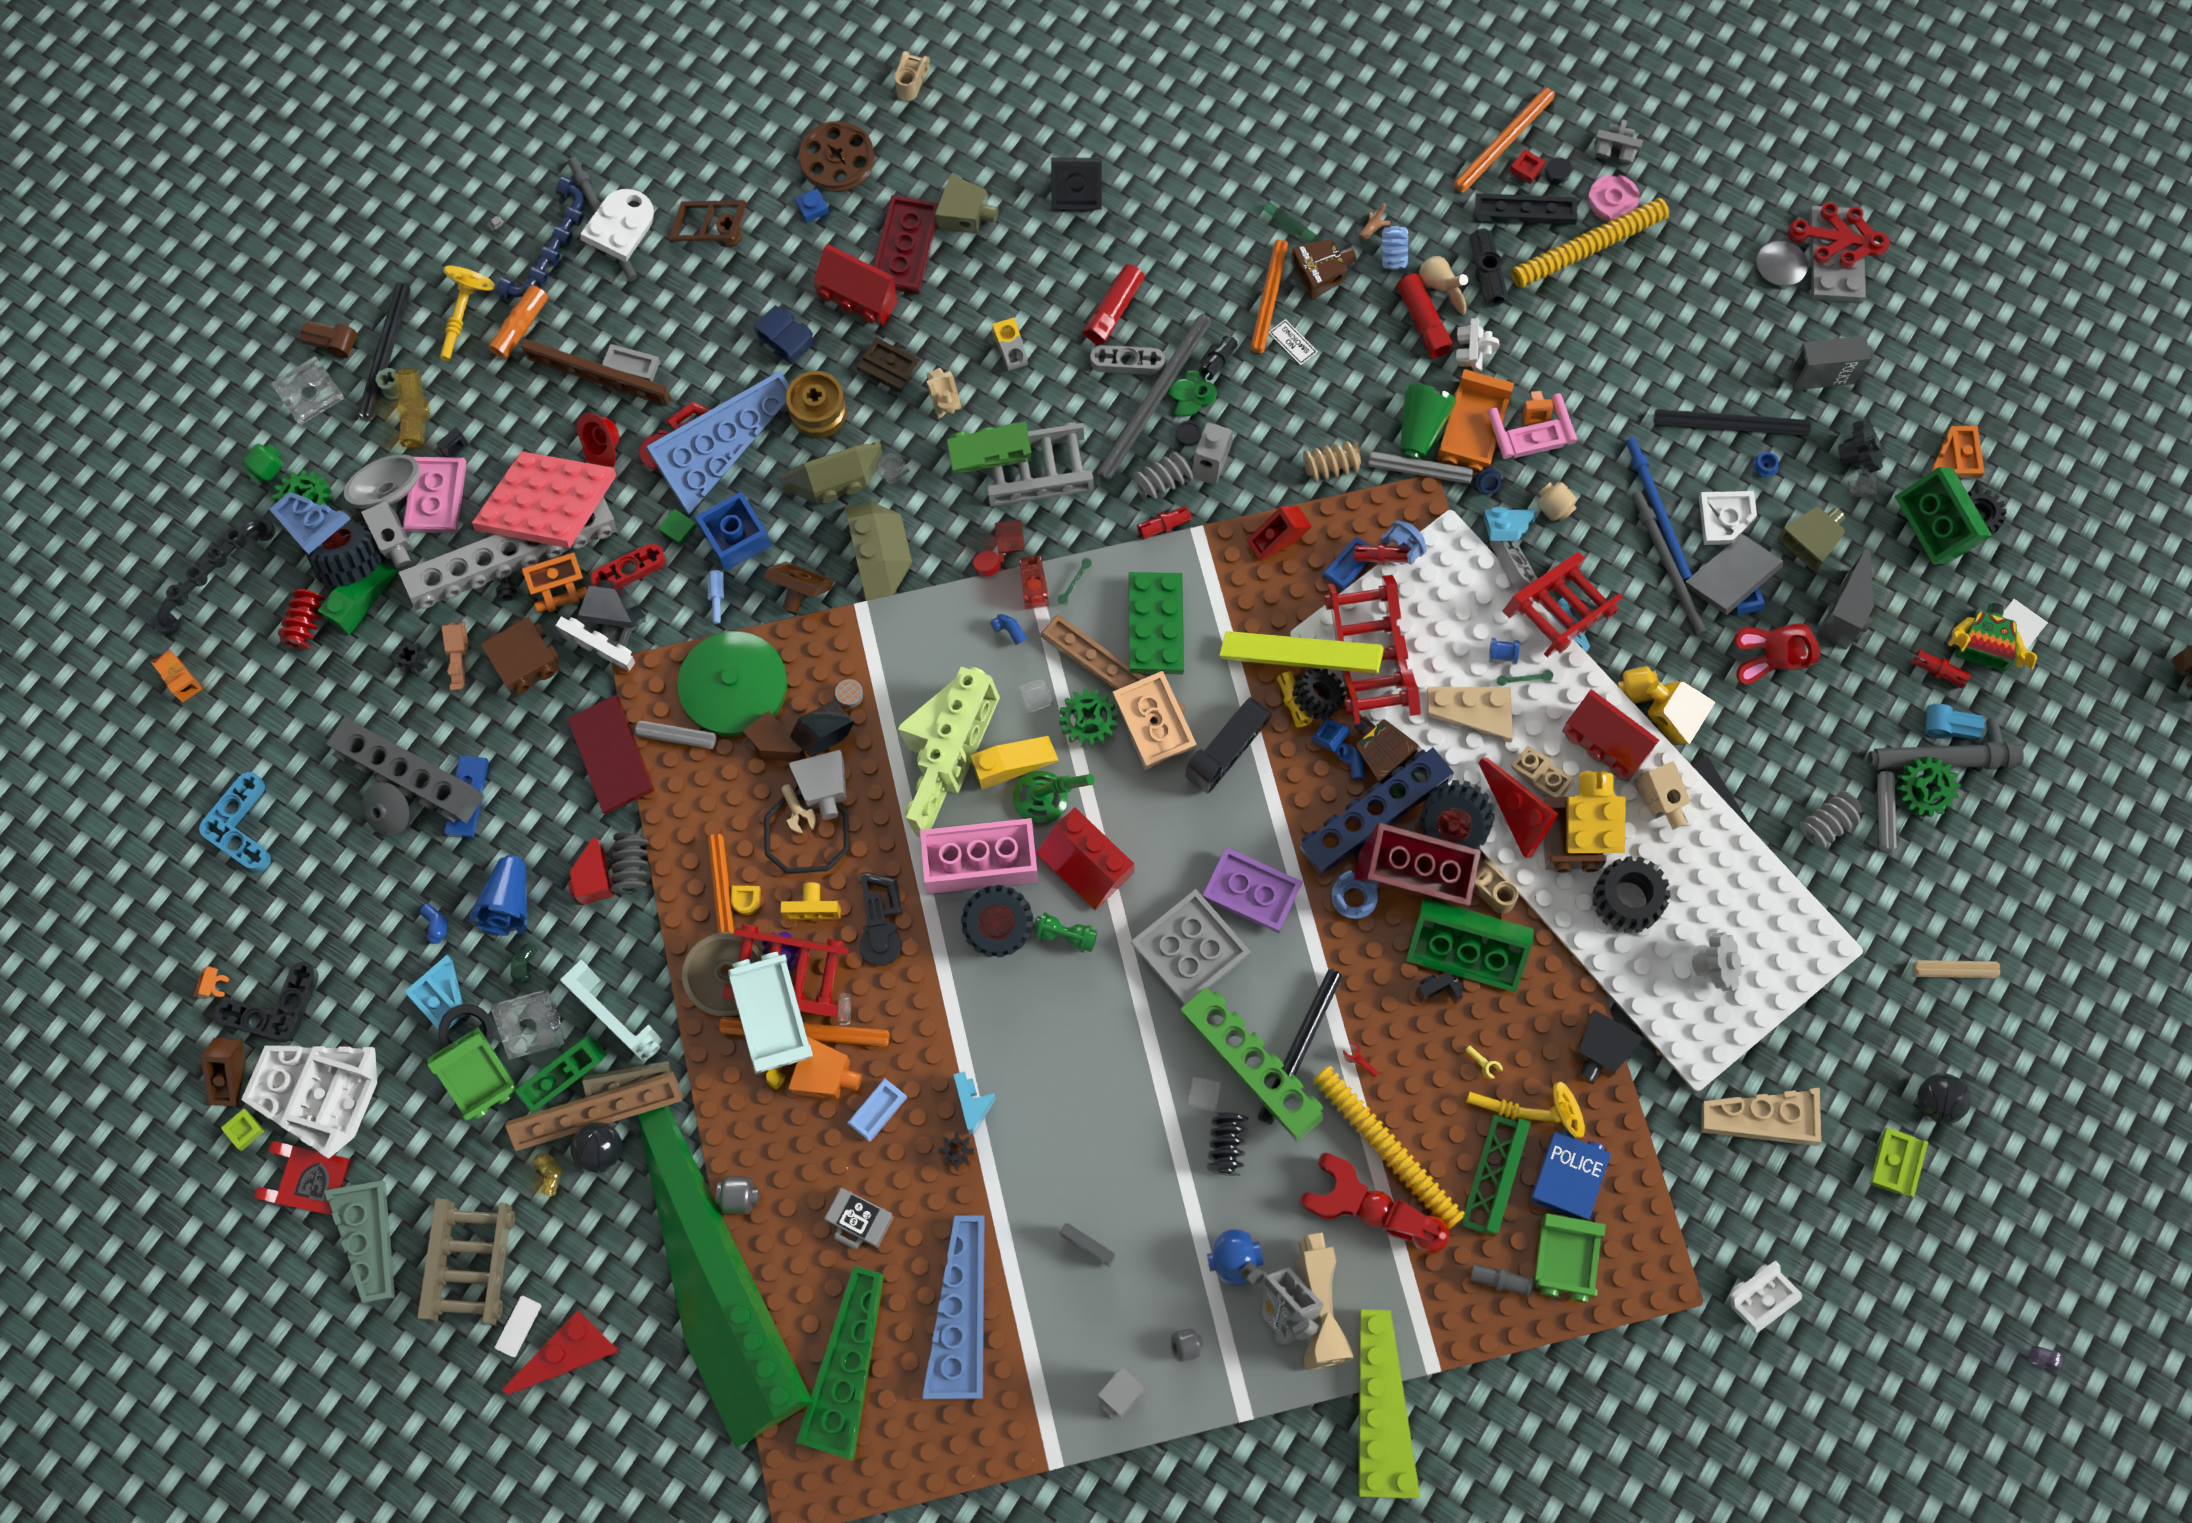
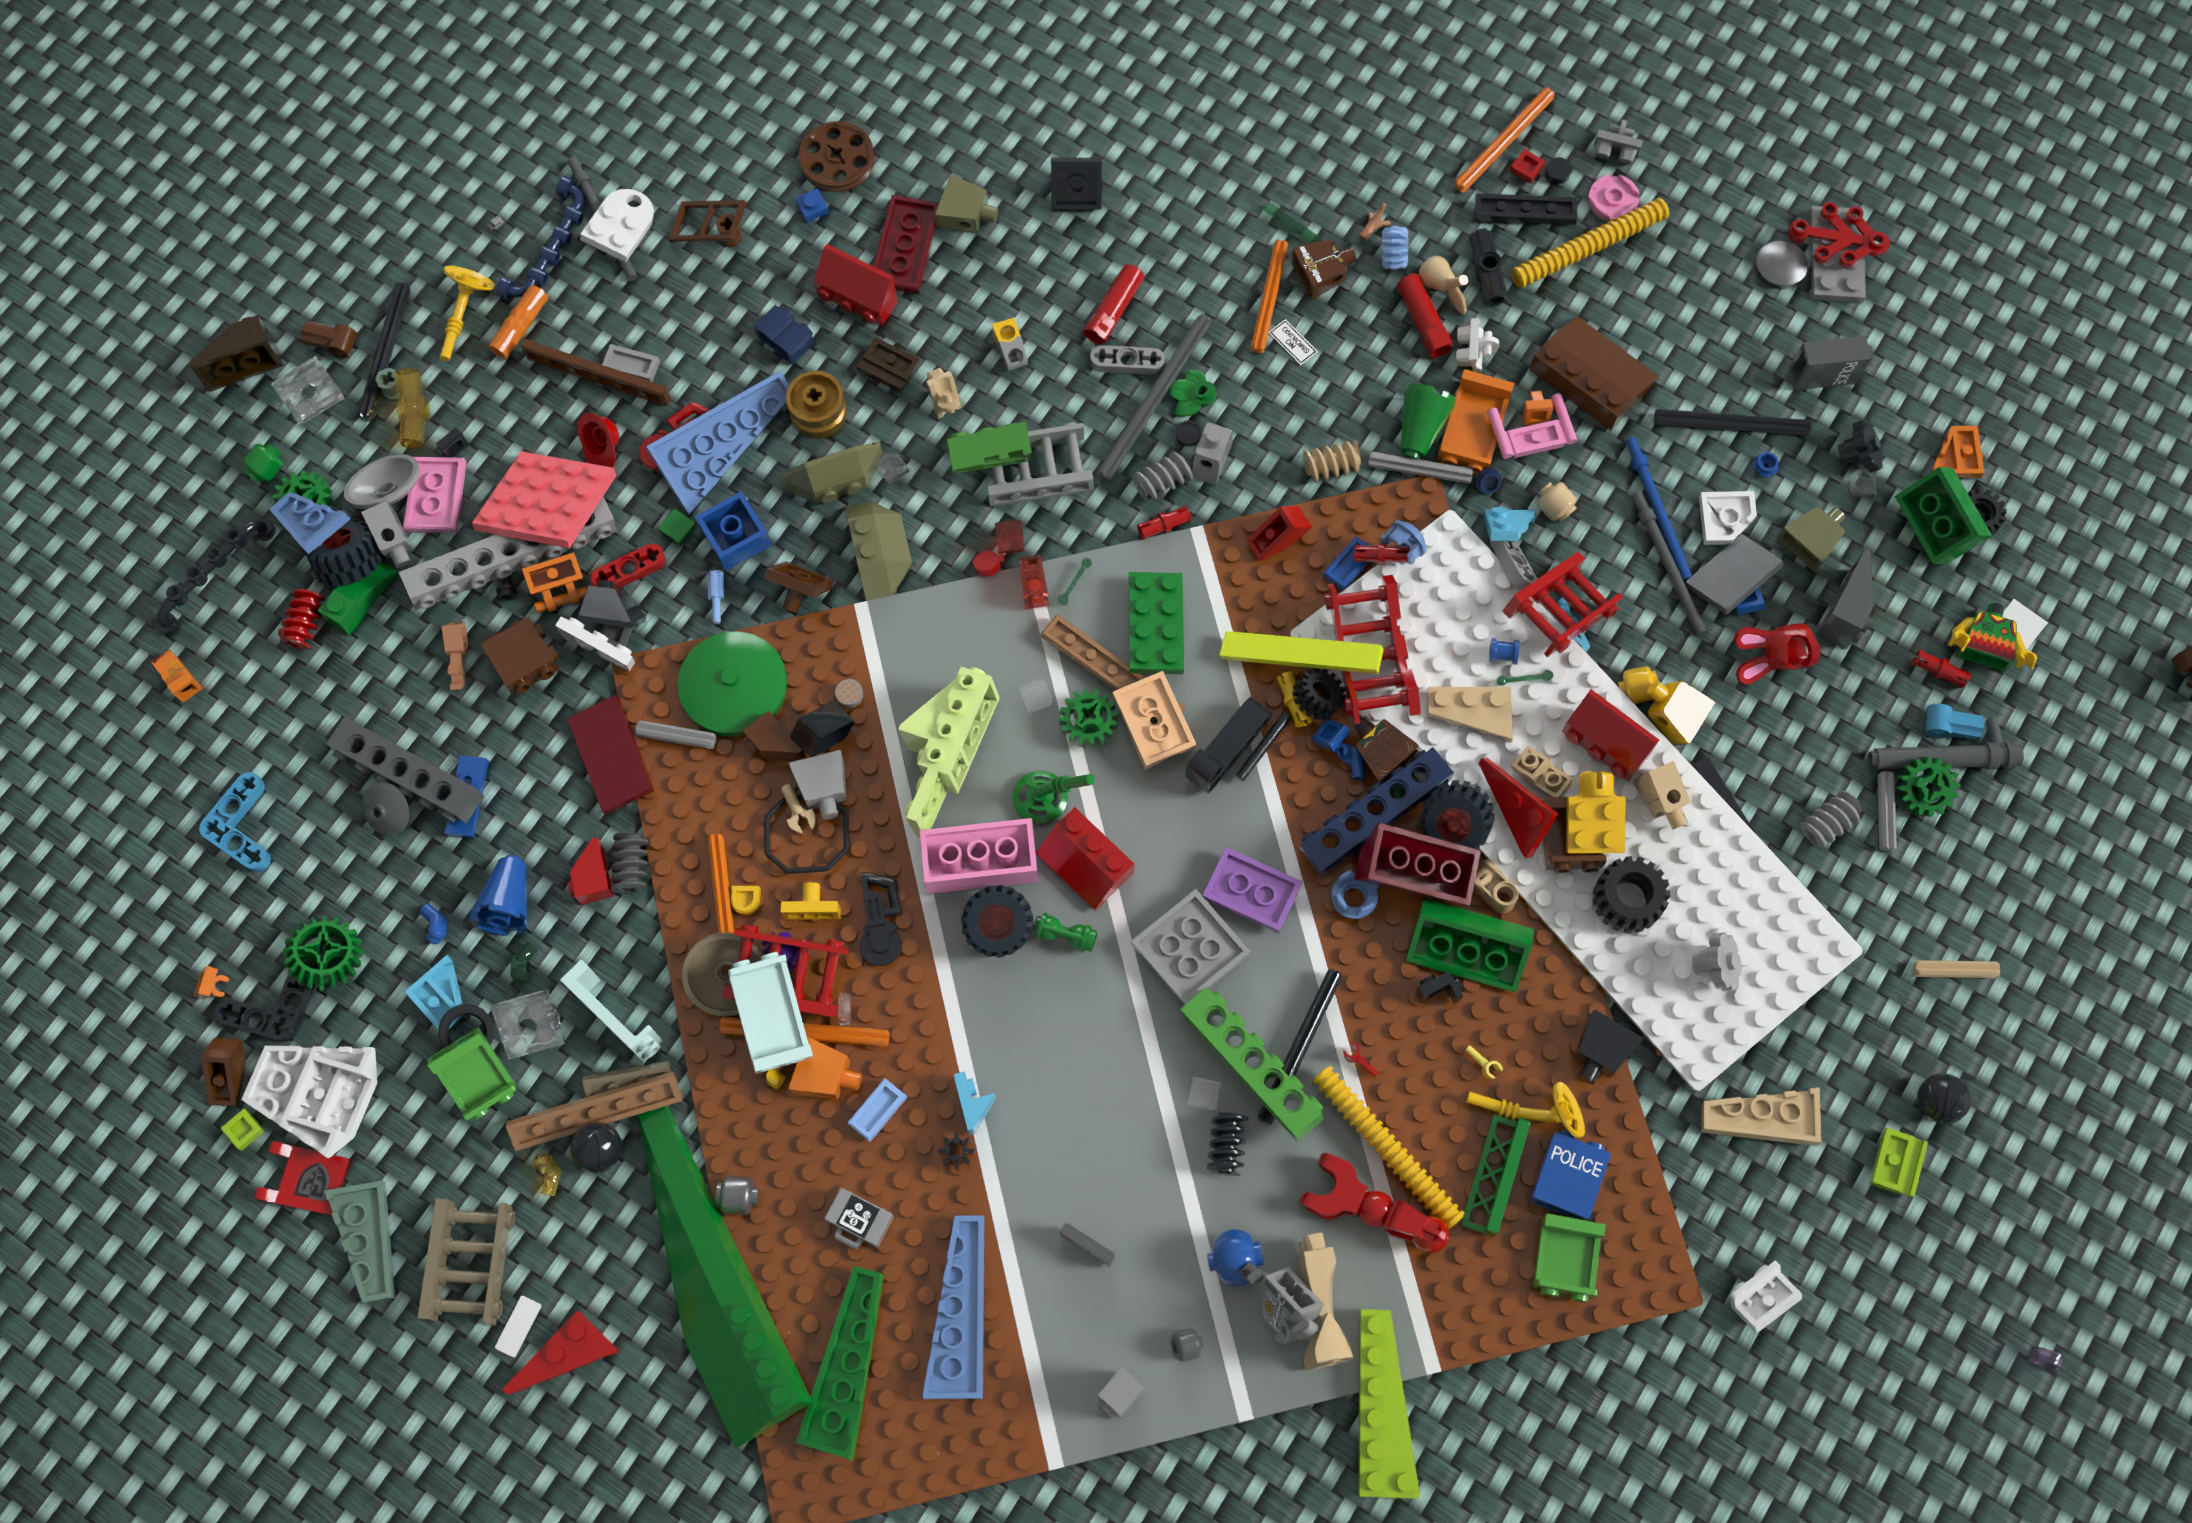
(237, 354): none -> dark brown slope
(311, 953): none -> green gear
(404, 660): black gear -> none
(561, 1072): green slope -> none
(910, 75): tan piece -> none
(1009, 624): blue arm -> none
(1012, 760): yellow slope -> none
(1218, 357): black pin -> none
(1263, 746): none -> black bar
(1501, 1279): dark grey pin -> none
(1592, 372): none -> reddish brown slope

